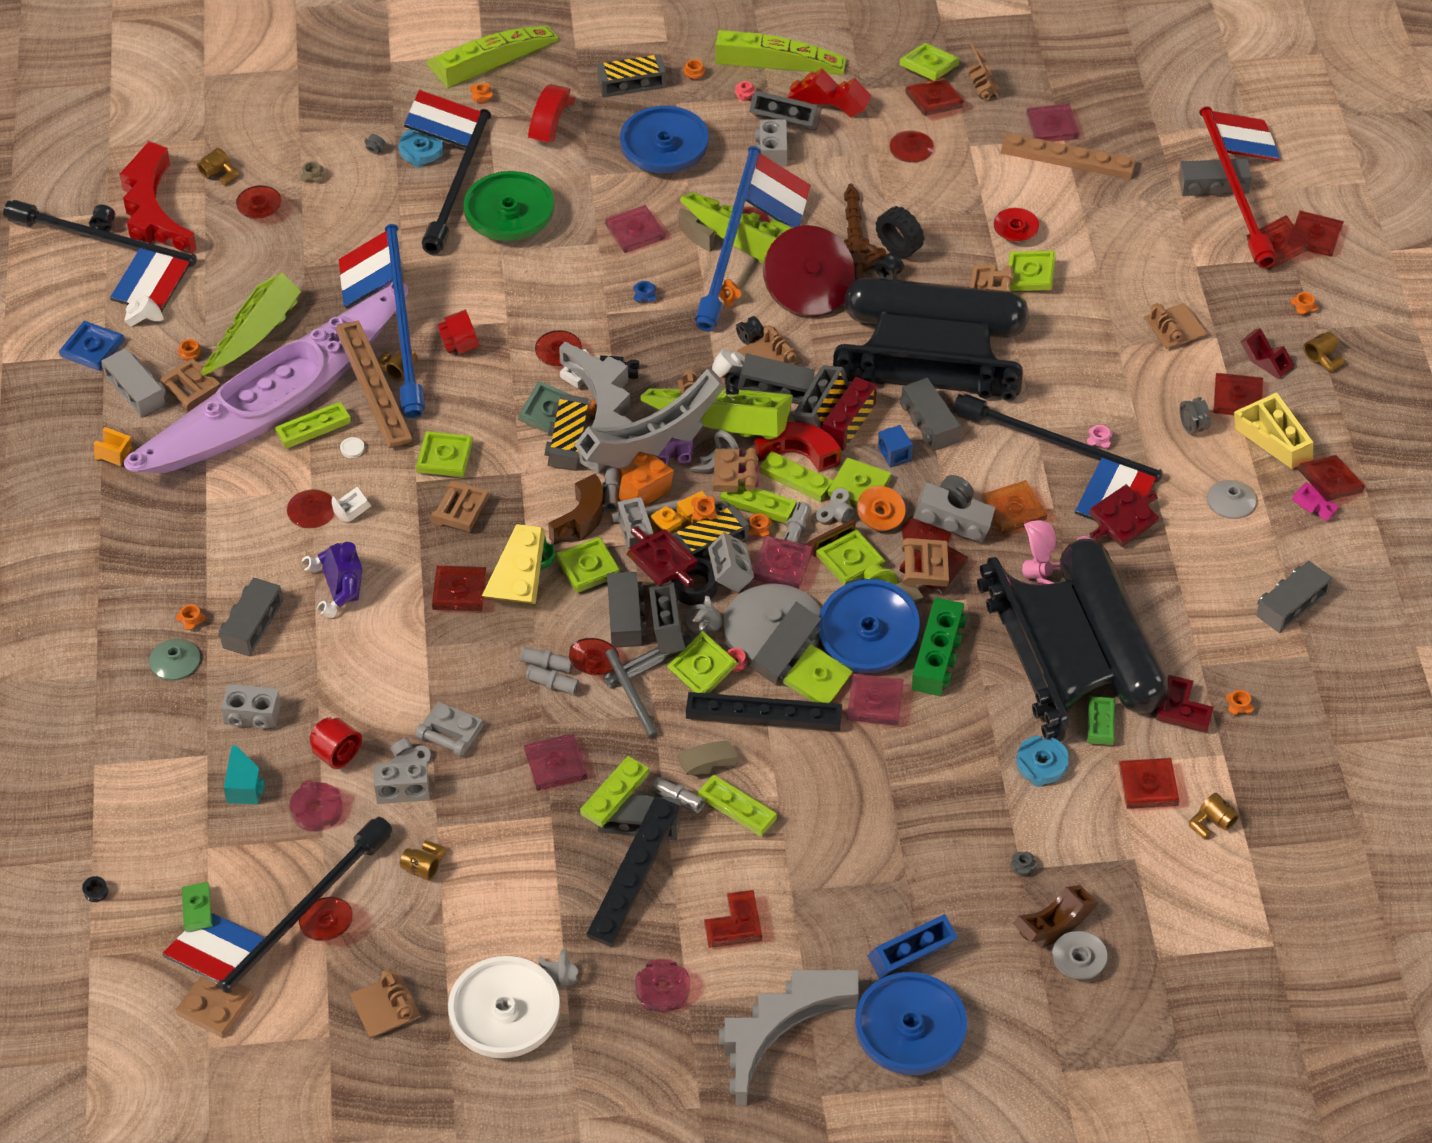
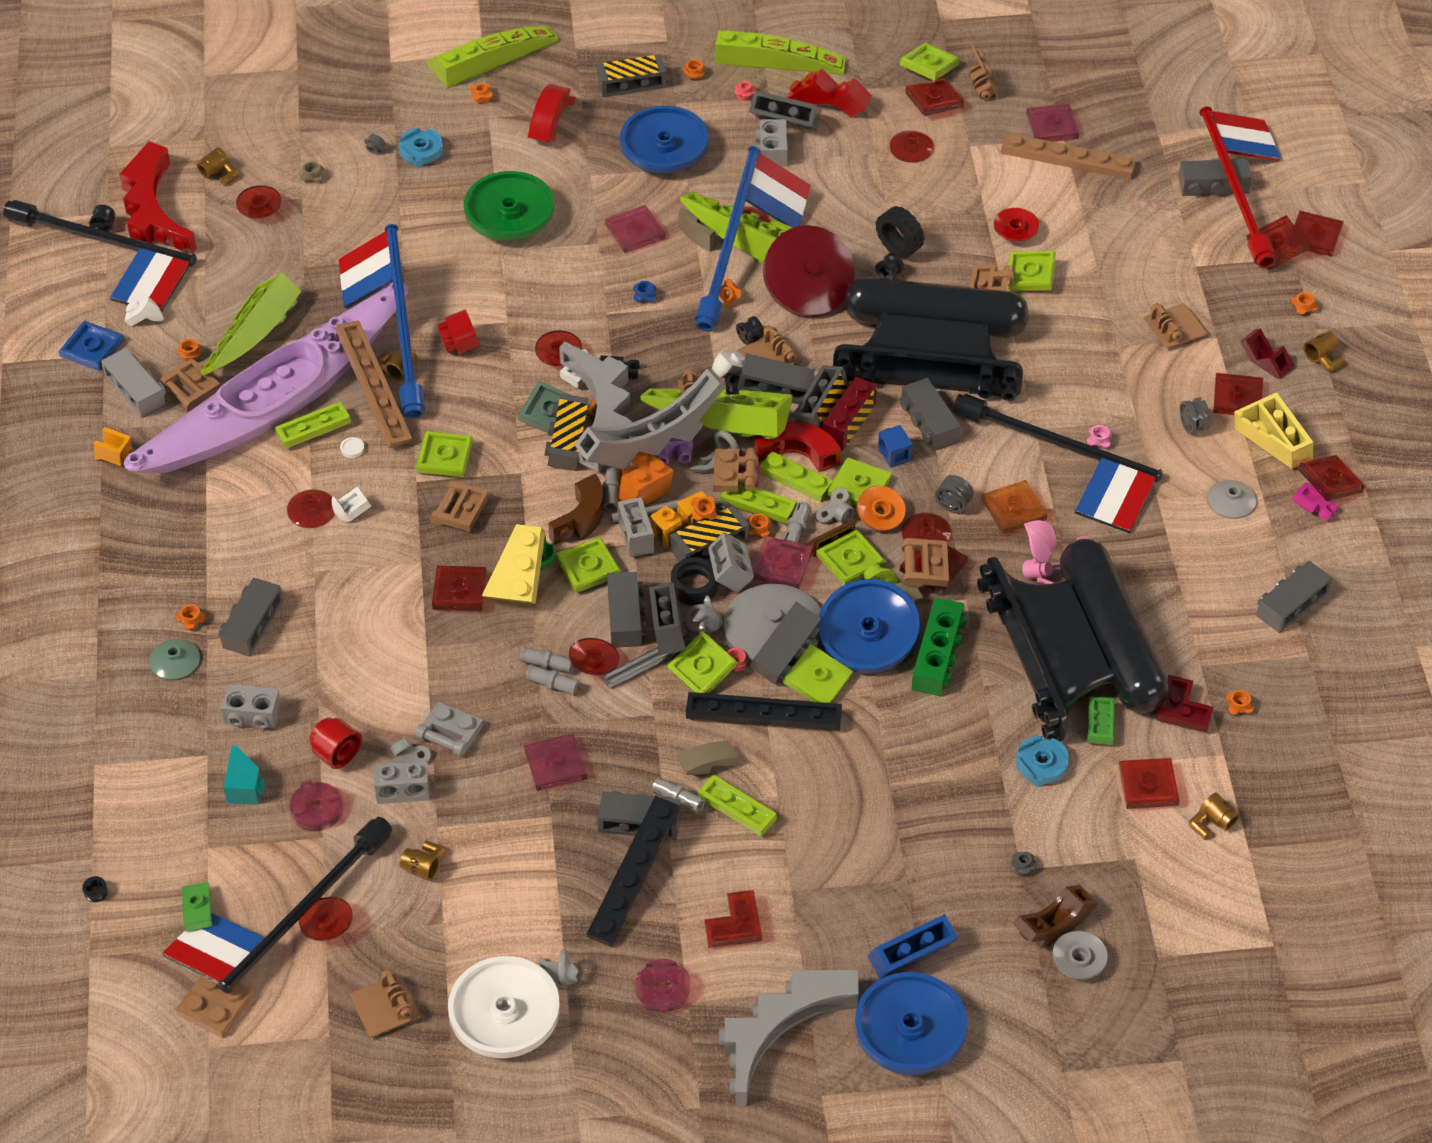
(342, 574): dark purple torso -> none
(454, 125): flag -> none
(614, 791): lime plate -> none
(631, 693): dark grey bar -> none
(661, 557): dark red plate -> none
(856, 242): reddish brown bar -> none
(875, 699): clear pink plate -> none
(936, 510): light grey arch -> none
(1123, 515): dark red plate -> none

